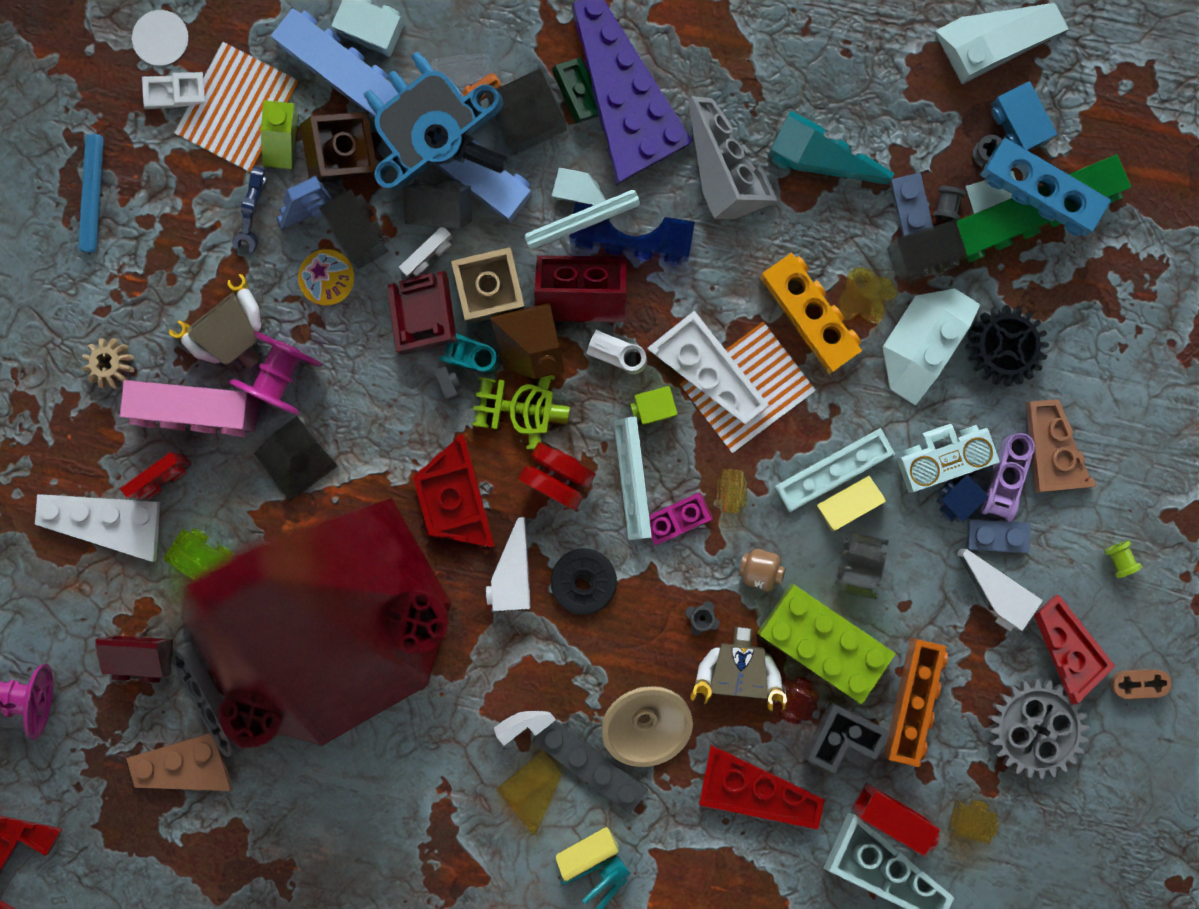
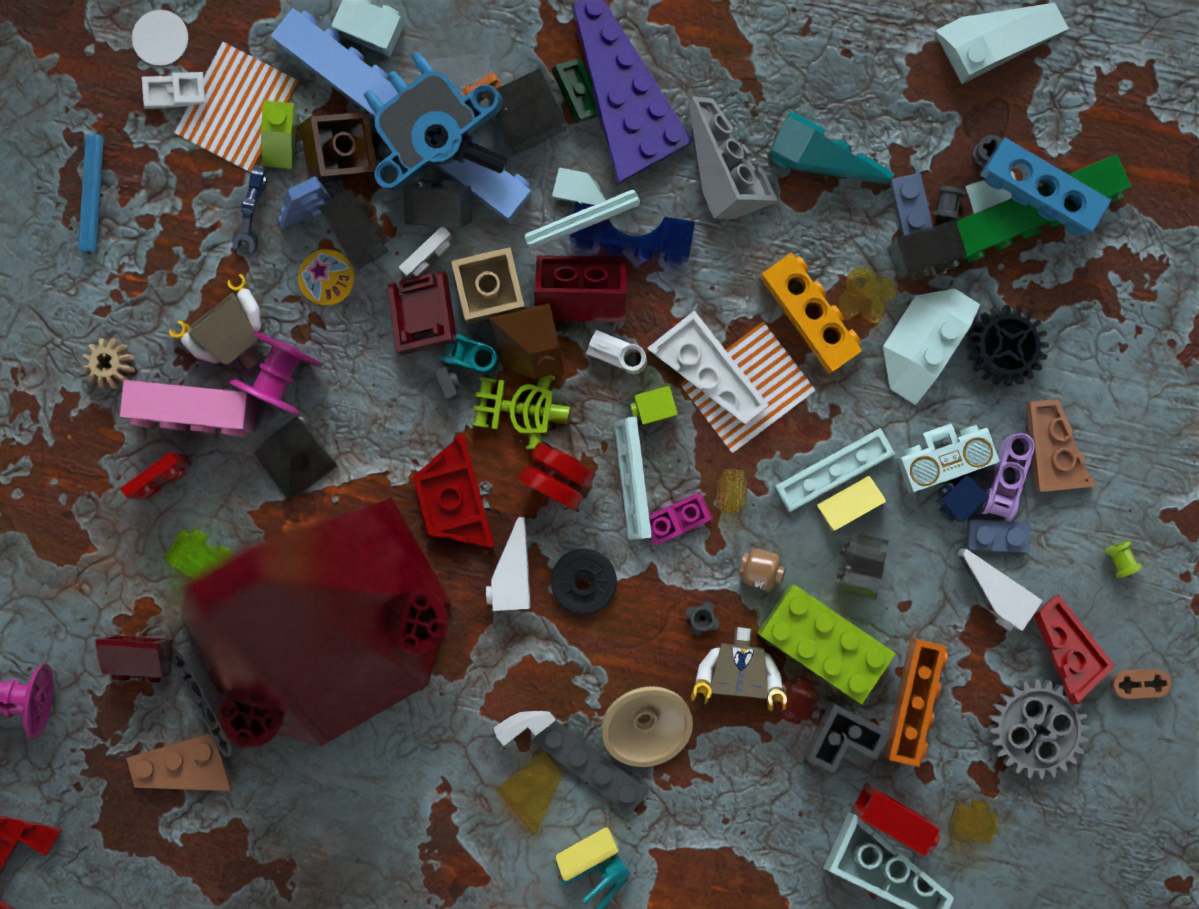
(112, 523): white wing -> none
(752, 791): red wing -> none
(1023, 117): dark azure piece -> none

